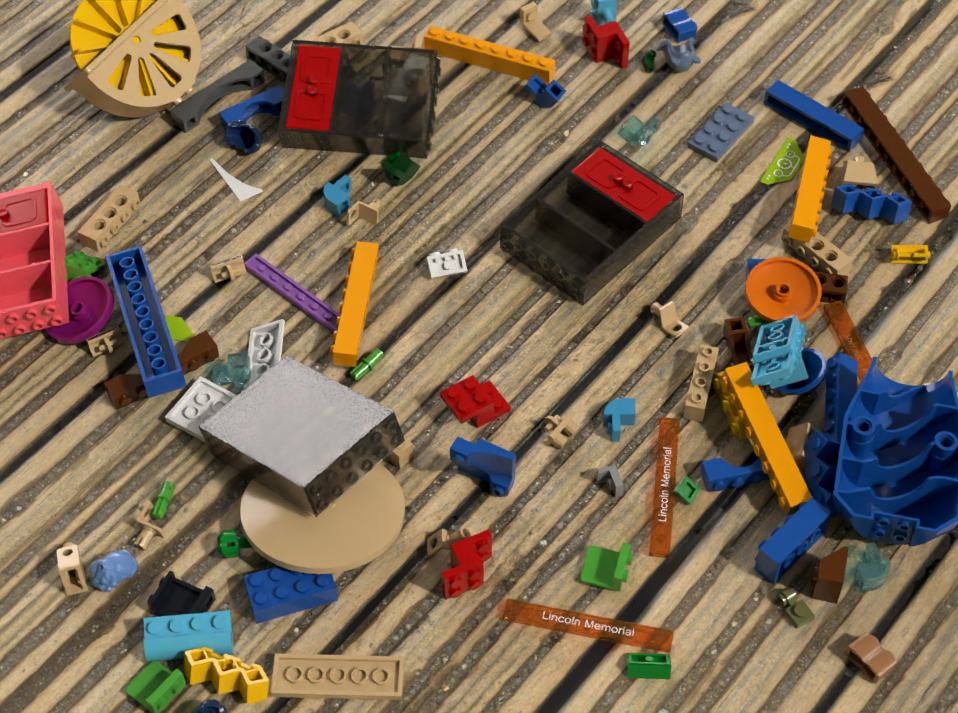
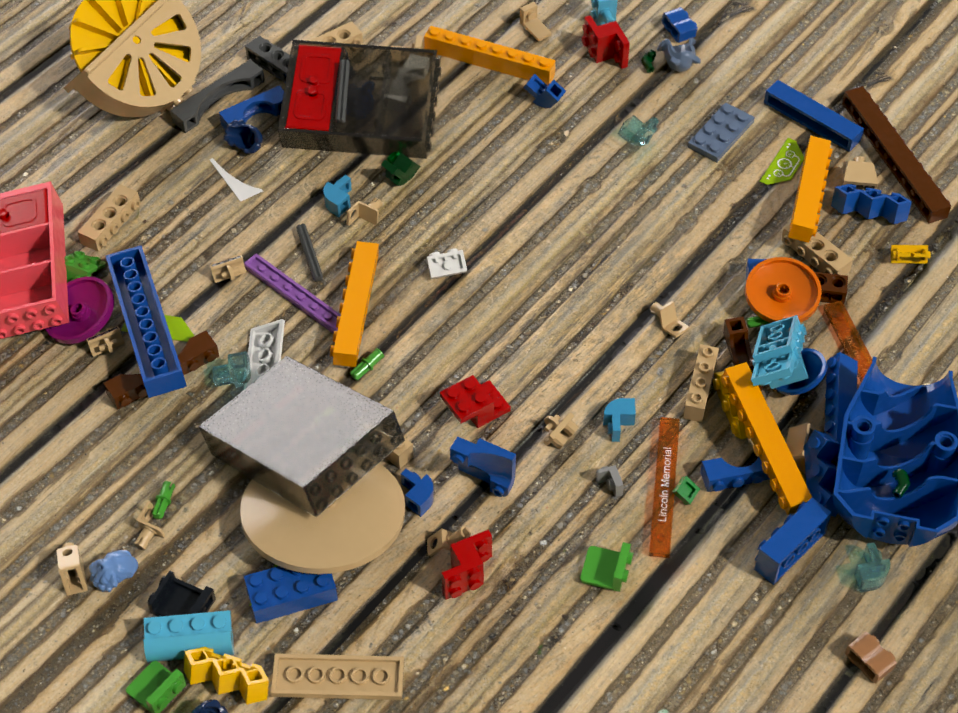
(197, 406): white plate -> none
(236, 544): green piece -> none
(309, 252): none -> dark grey axle
(342, 91): none -> dark grey axle
(421, 491): none -> blue brick
(588, 625): clear orange tile -> none
(591, 222): clear smoke container -> none
(648, 666): green slope -> none
(797, 612): olive plate -> none
(829, 576): reddish brown slope -> none
(903, 482): none -> dark green arm

